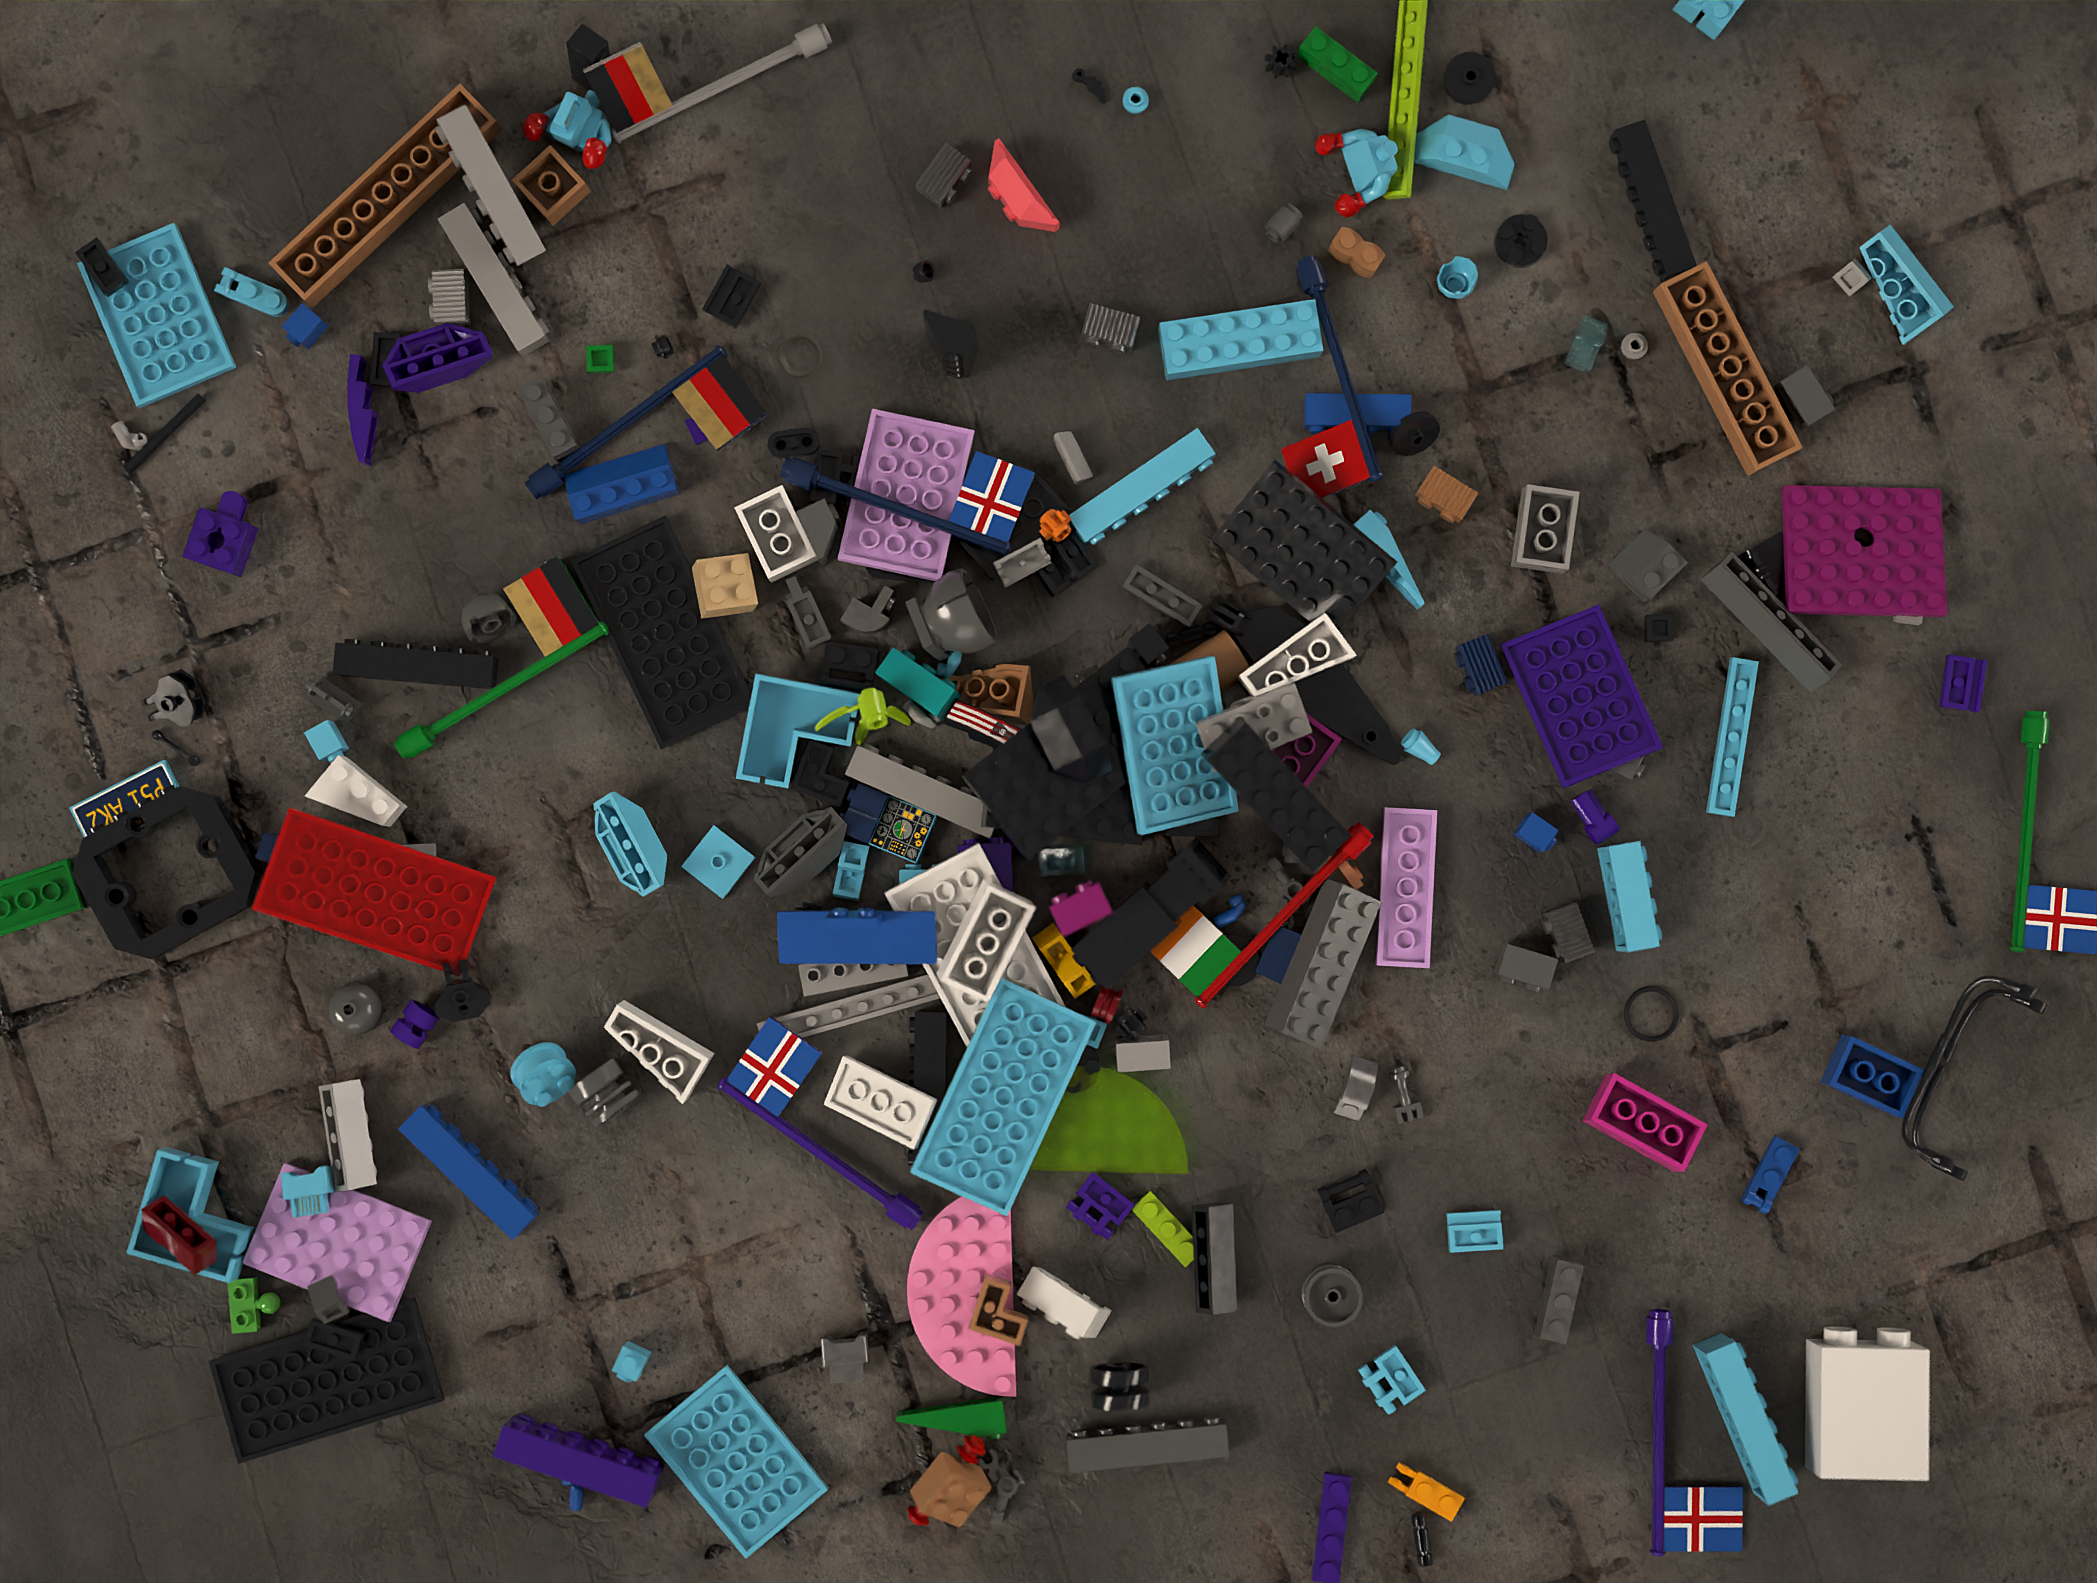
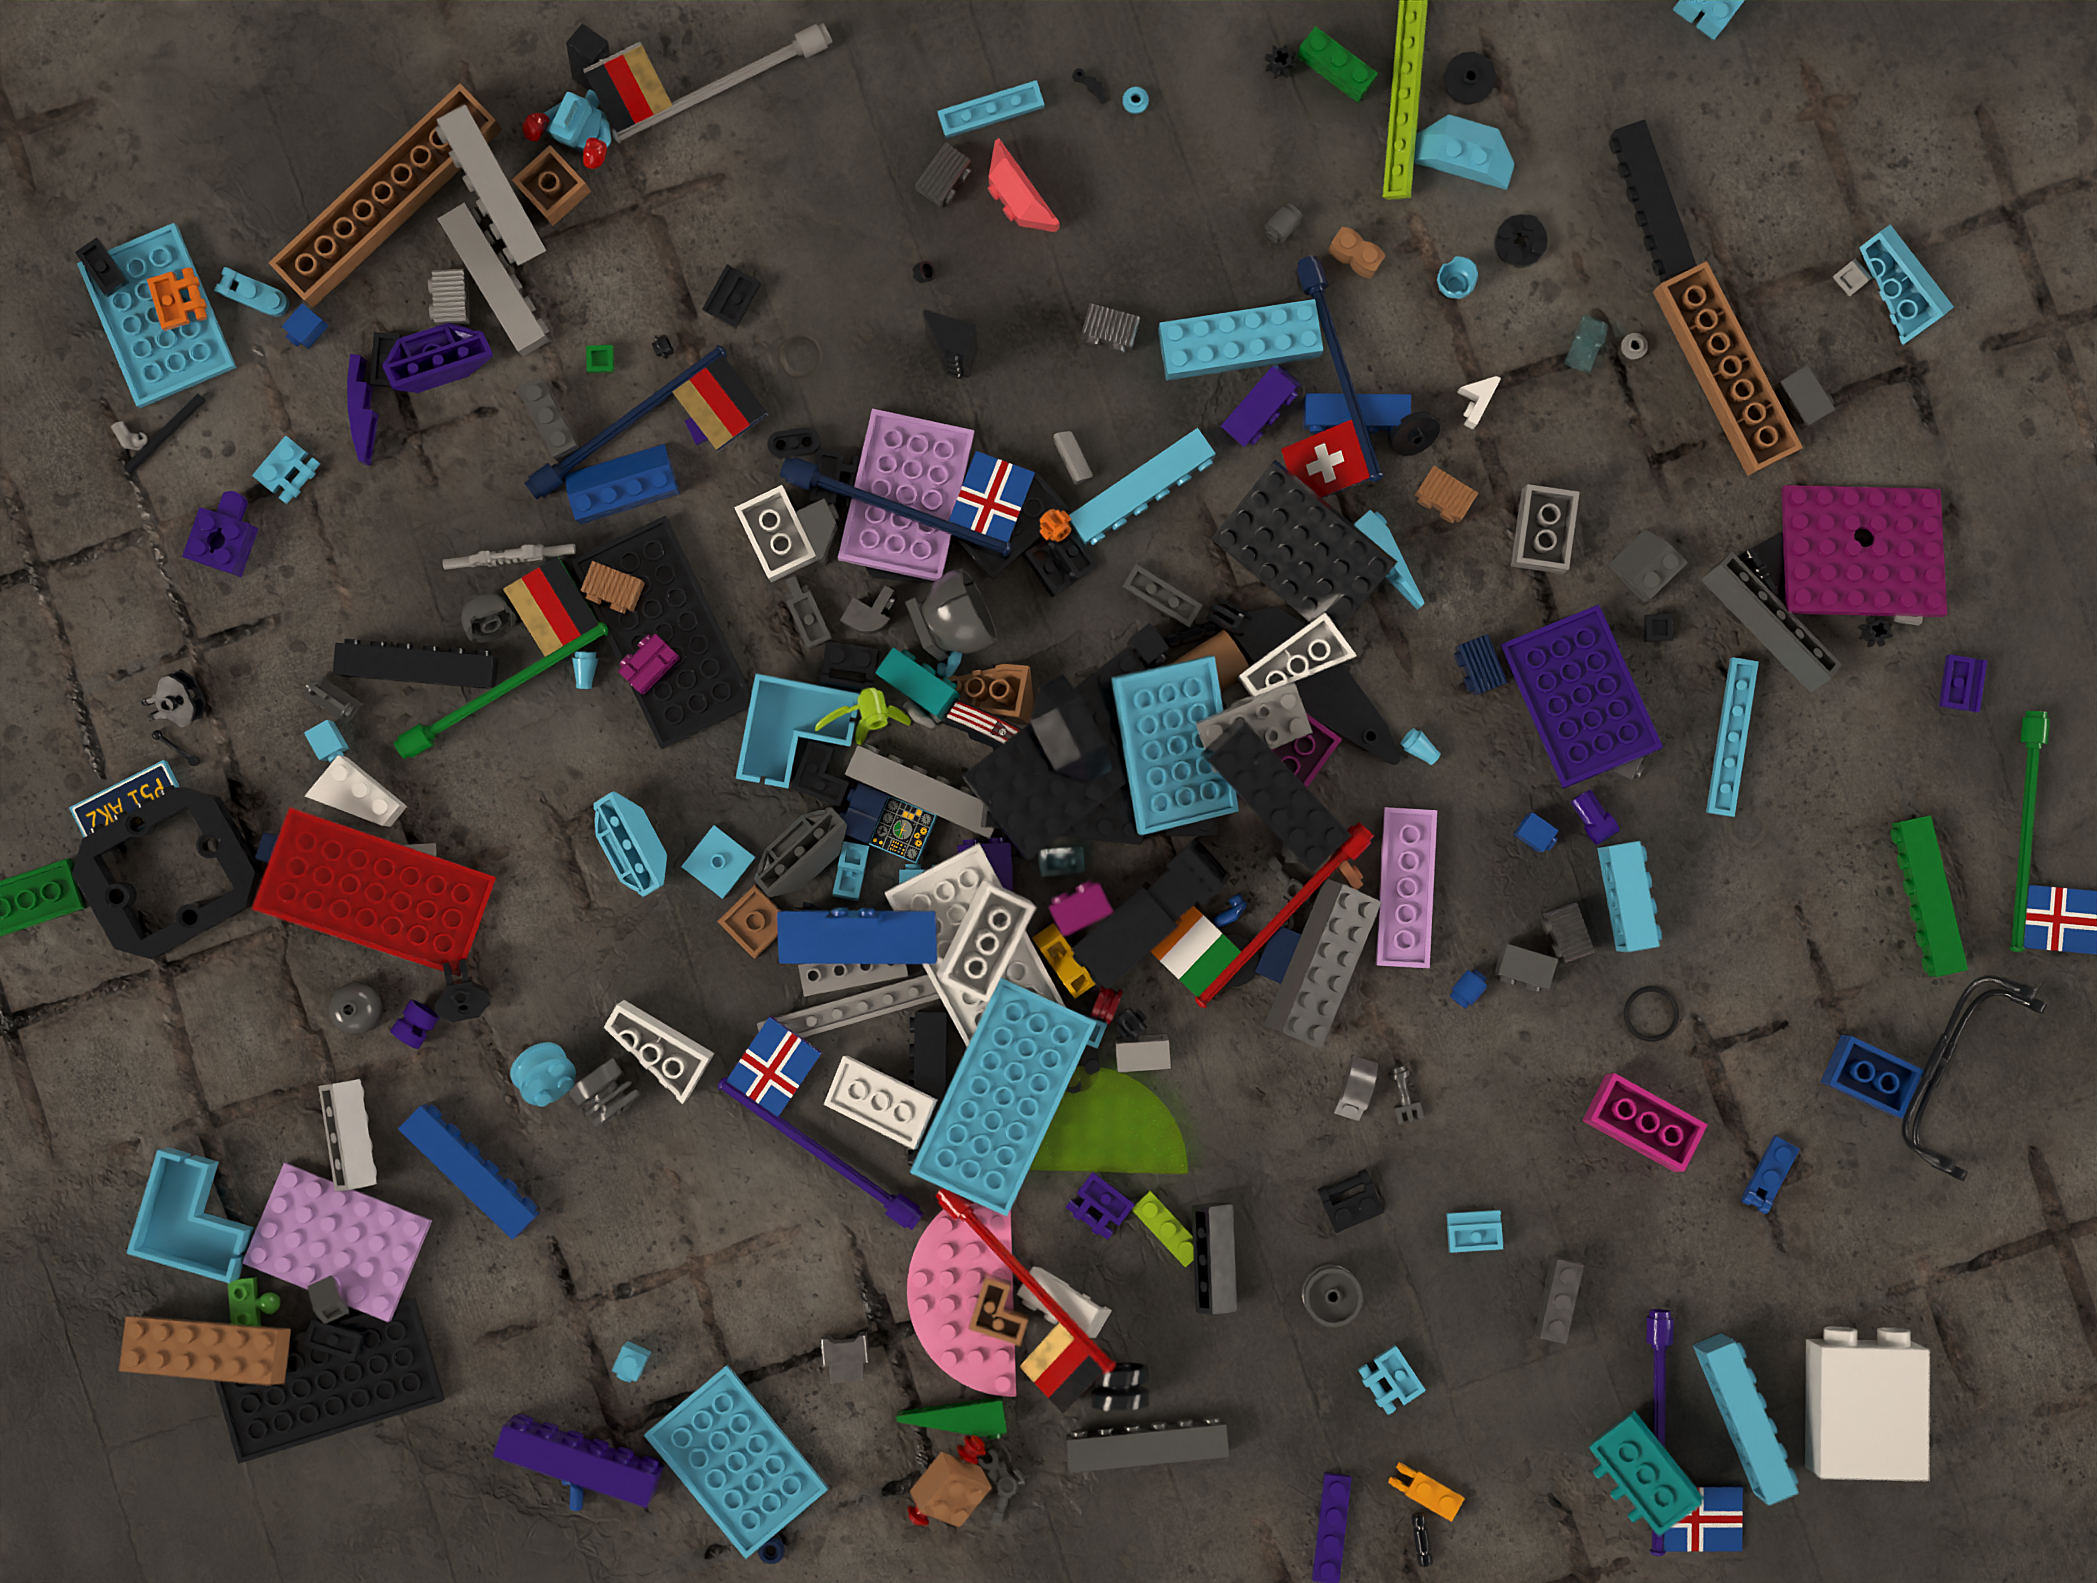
(169, 300): none -> orange plate
(179, 1234): dark red piece -> none
(205, 1350): none -> medium nougat brick
(281, 464): none -> medium azure plate
(308, 1191): medium azure piece -> none
(526, 553): none -> light grey bar
(584, 668): none -> medium azure cone
(613, 587): none -> medium nougat brick
(648, 663): none -> magenta brick
(724, 585): tan brick -> none
(752, 921): none -> medium nougat tile
(771, 1558): none -> dark blue plate
(991, 109): none -> medium azure plate
(1022, 562): light grey hinge -> none
(1067, 1358): none -> flag
(1262, 405): none -> dark purple wedge
(1369, 163): medium azure torso -> none
(1468, 988): none -> blue brick
(1480, 393): none -> white slope
(1644, 1474): none -> teal piece
(1869, 634): none -> black gear
(1929, 896): none -> green brick

